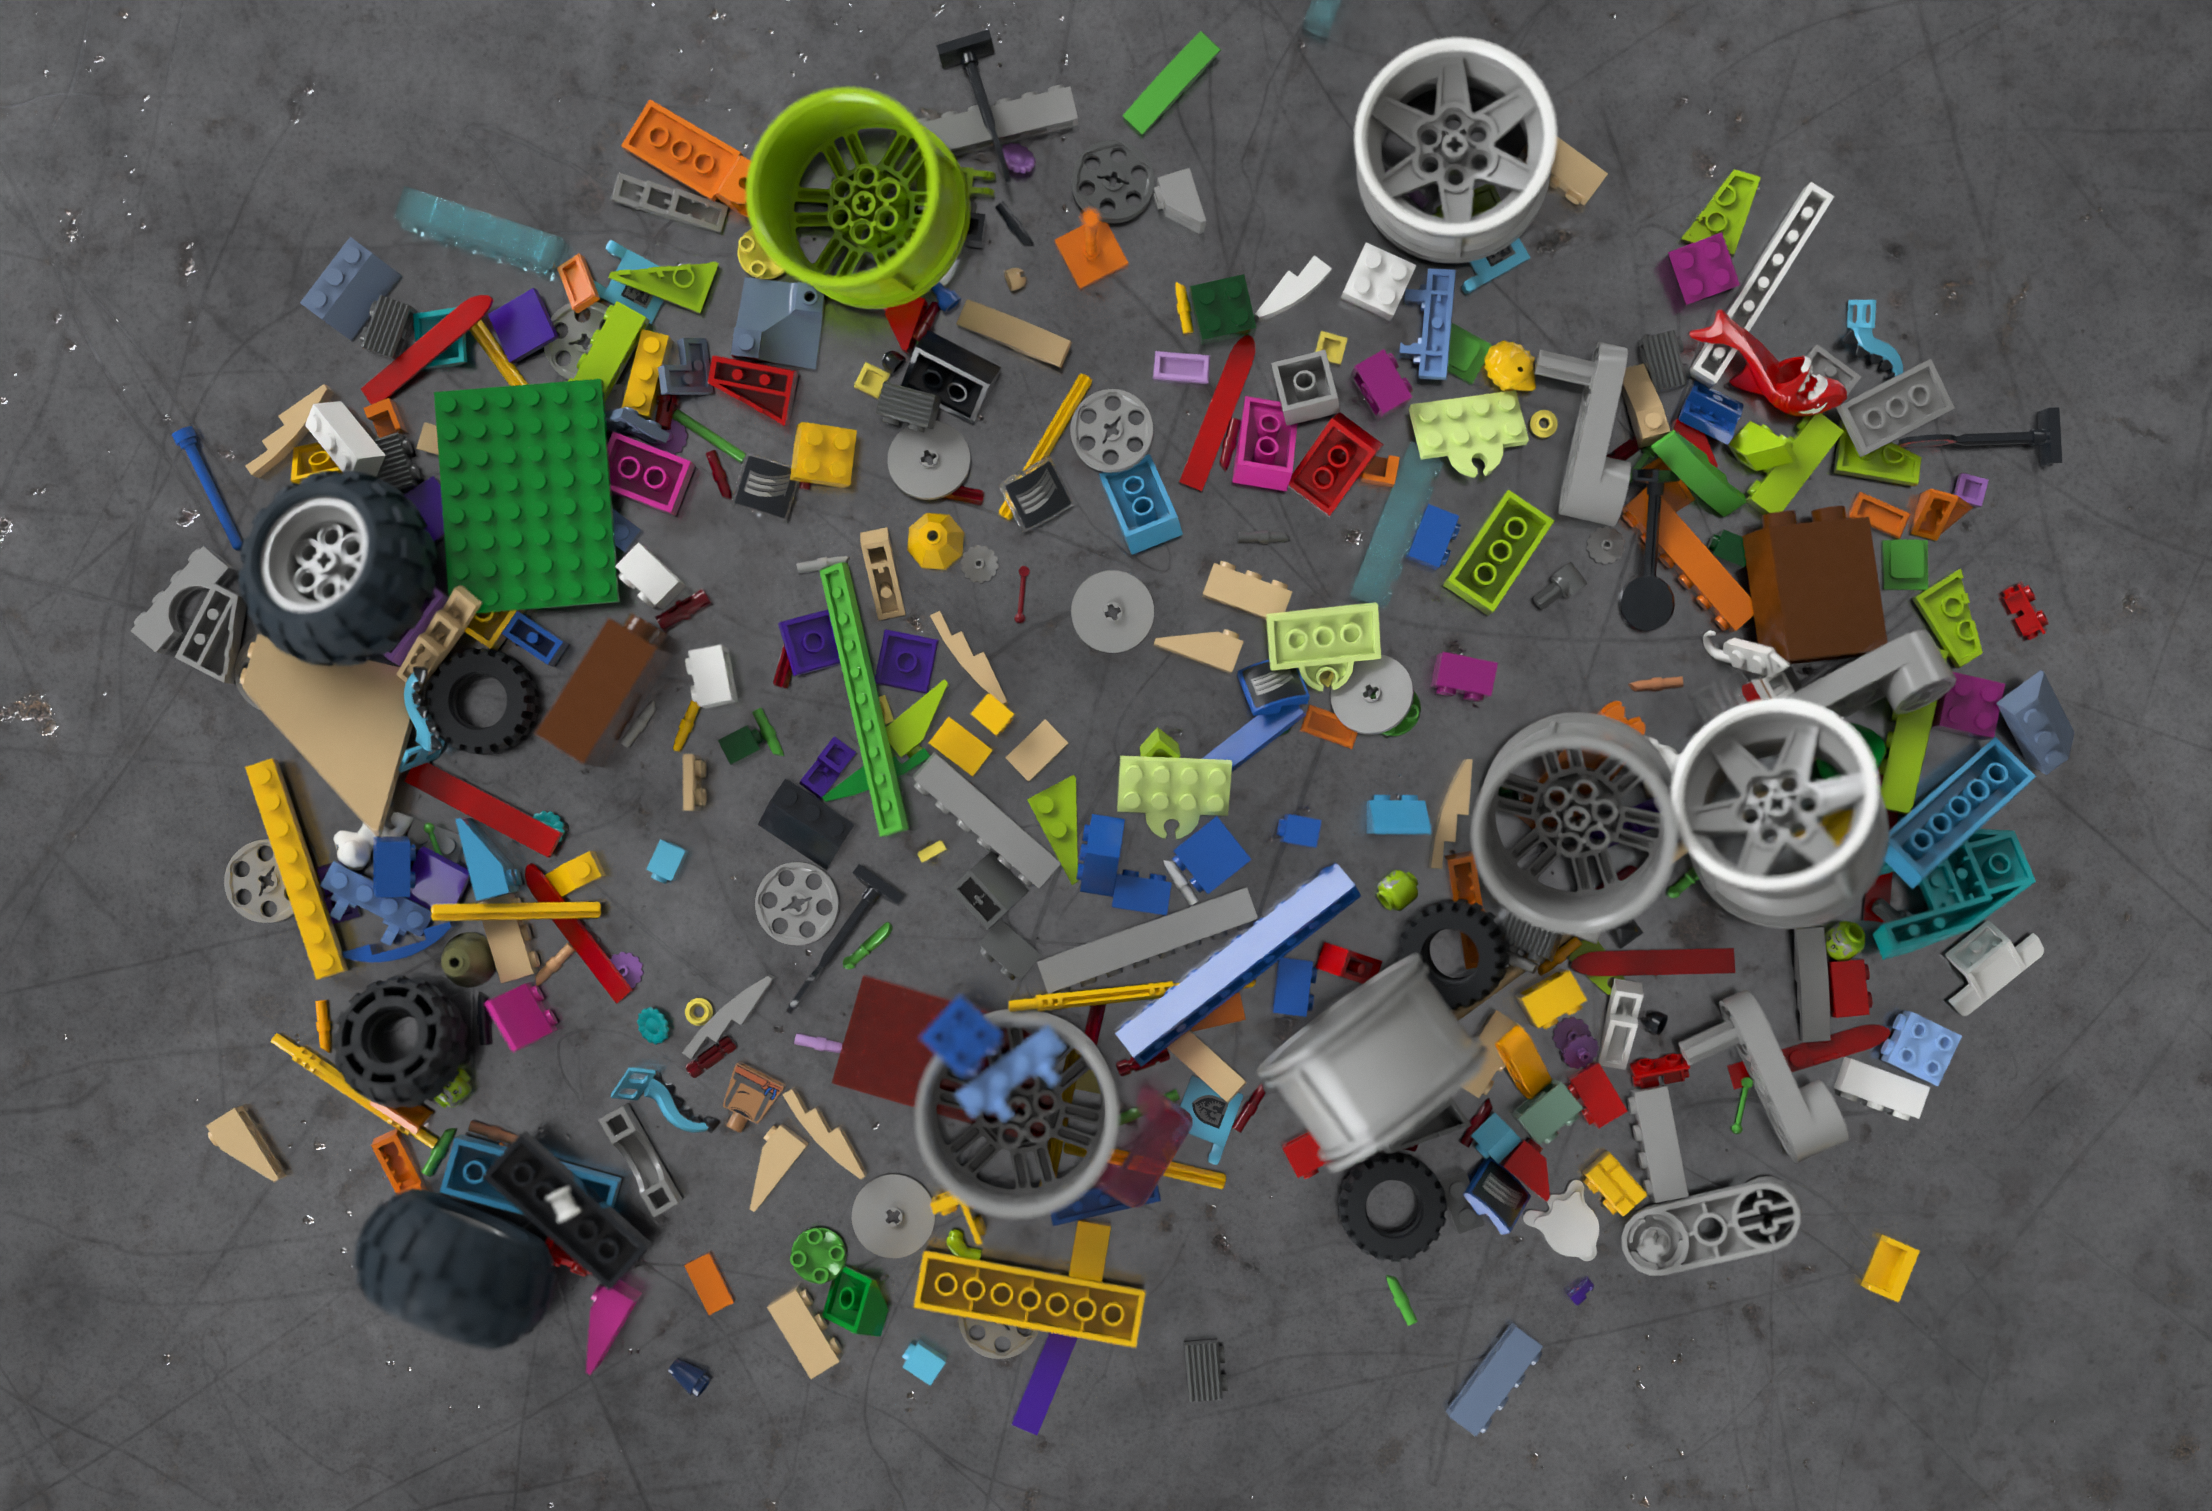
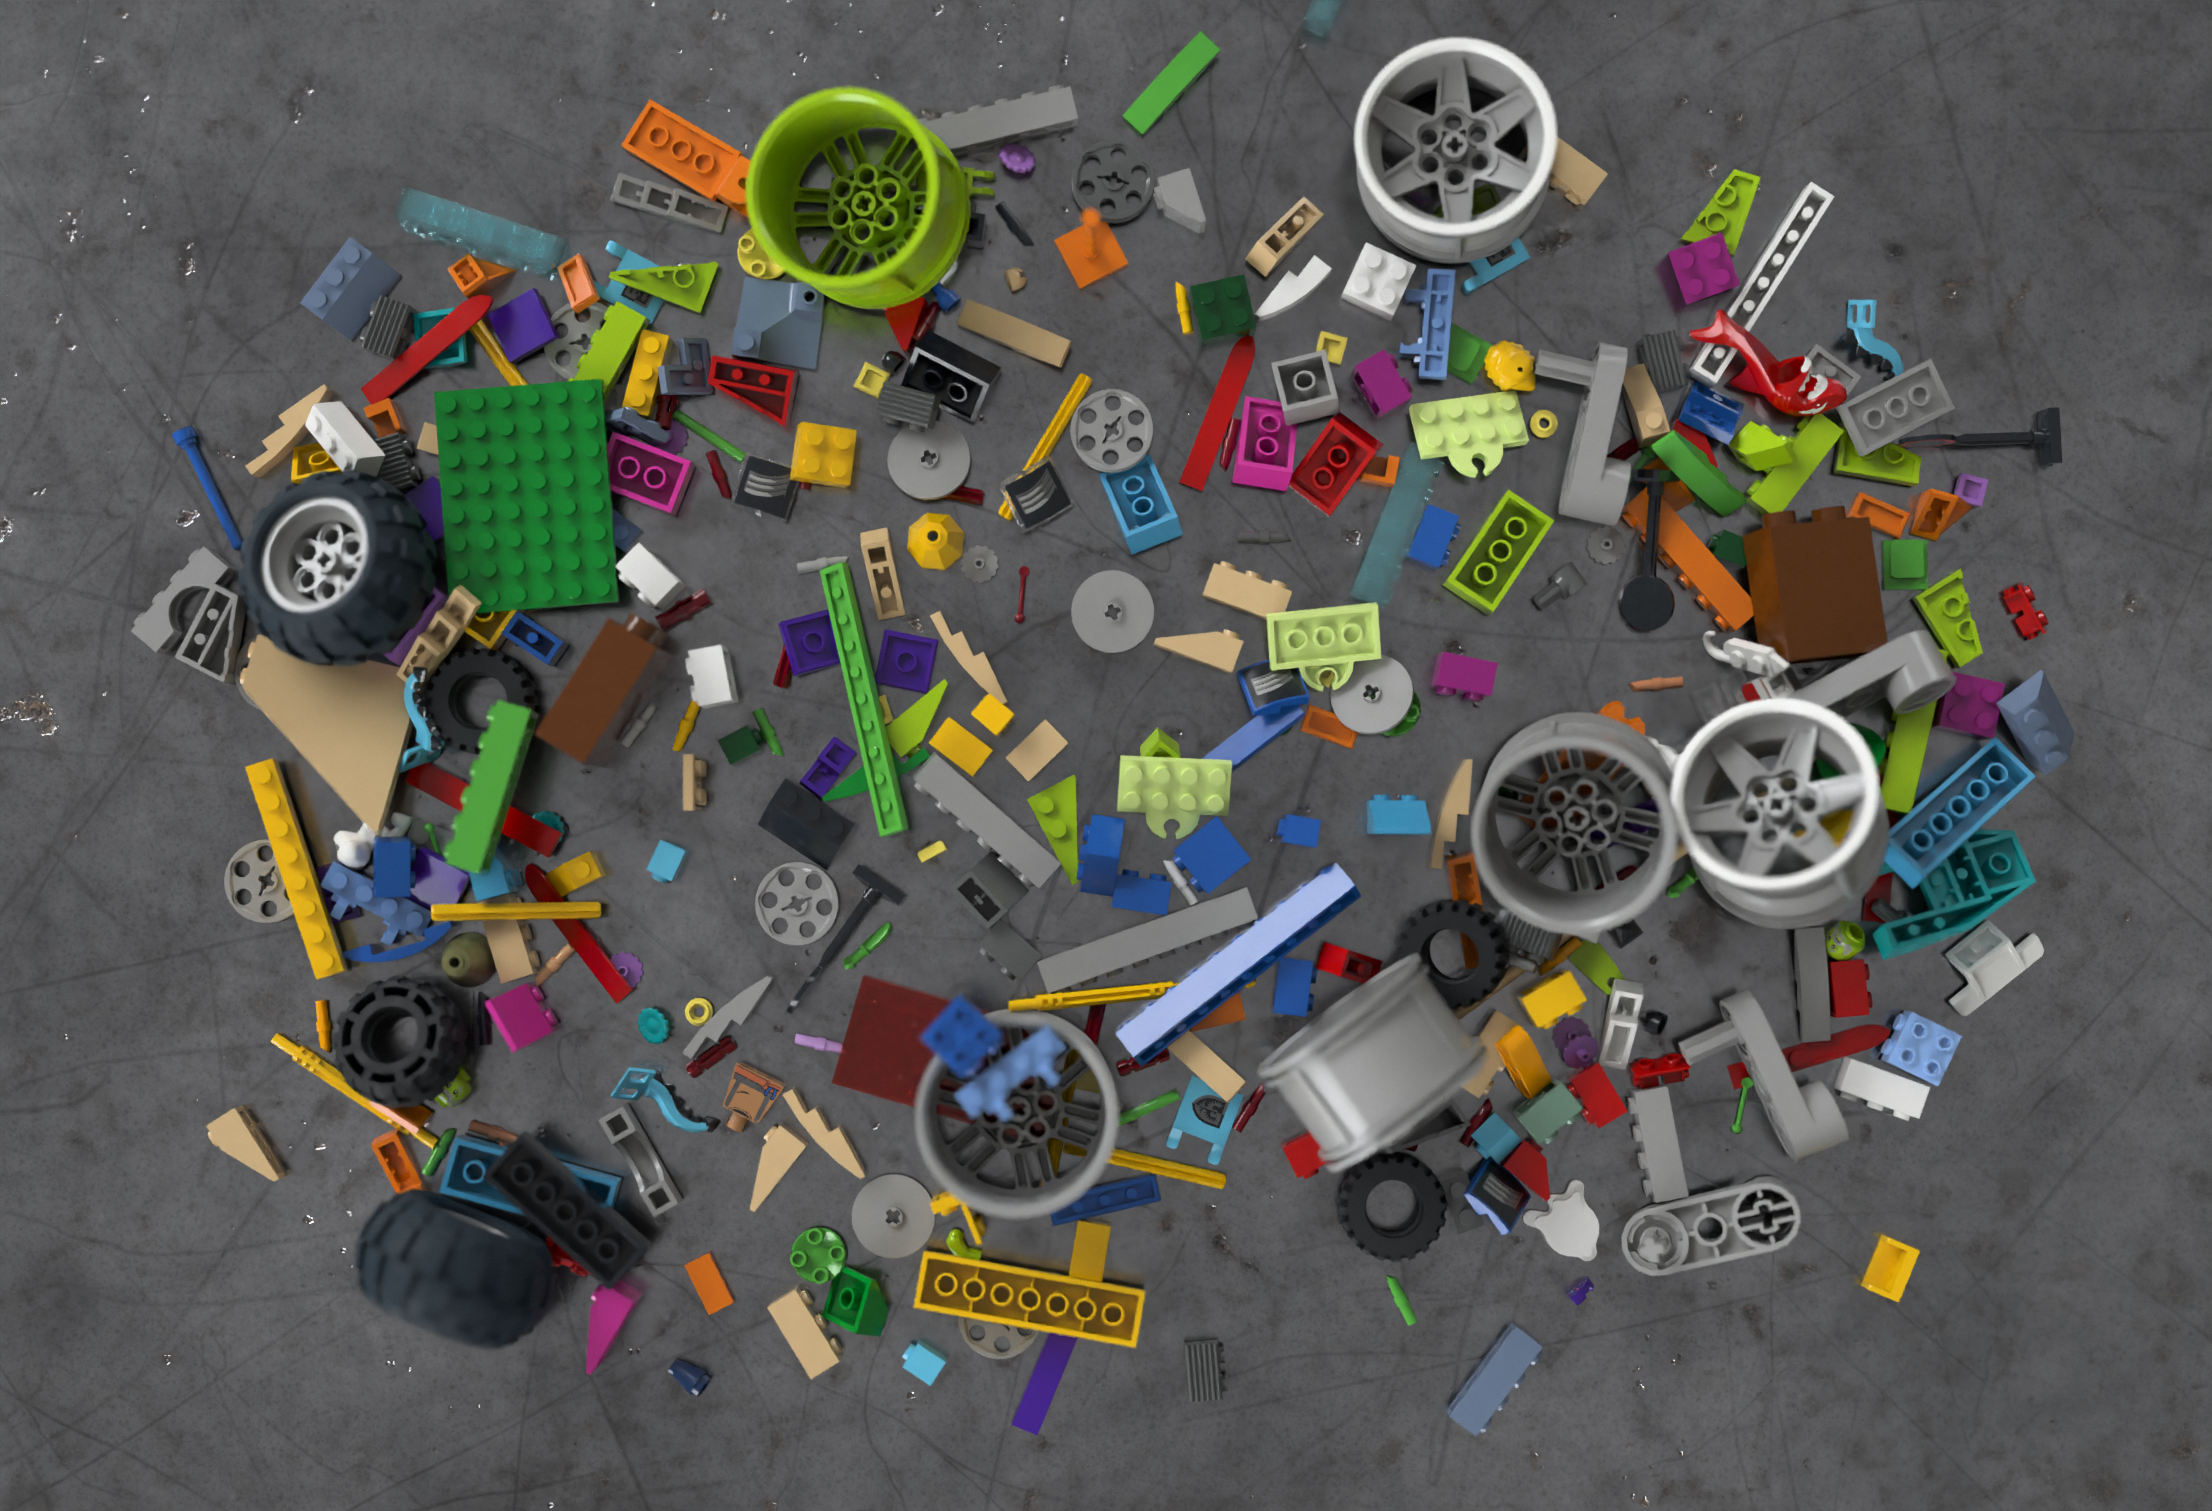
(477, 275): none -> orange slope
(491, 788): none -> bright green brick
(563, 1204): white bush -> none
(966, 51): black piece -> none
(1151, 1153): clear pink windscreen -> none
(1181, 367): lavender tile -> none
(1283, 236): none -> tan slope
(1397, 890): lime head -> none
(1614, 1184): yellow brick -> none
(1656, 962): red piece -> none

